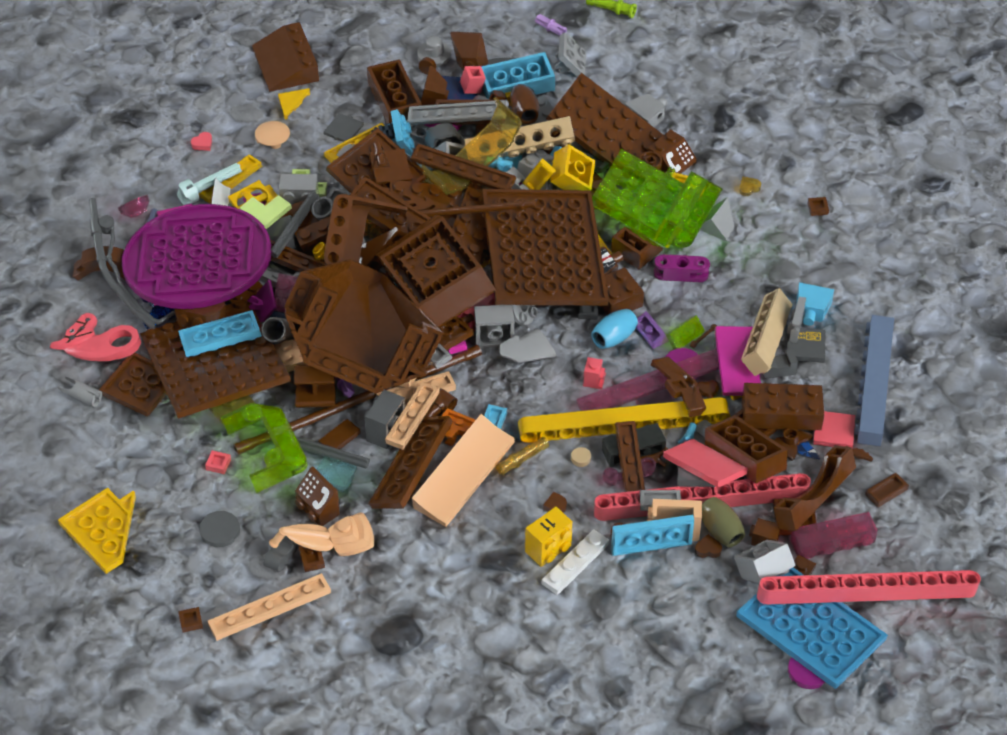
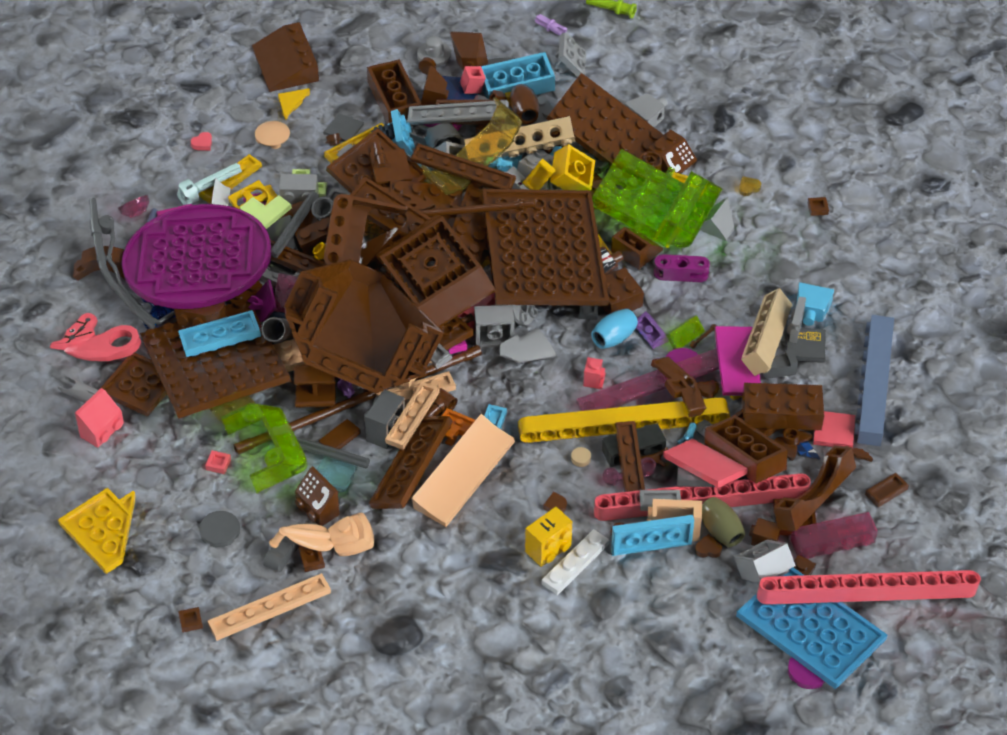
(98, 418): none -> coral slope
(333, 139): none -> reddish brown plate
(516, 459): clear yellow pin -> none

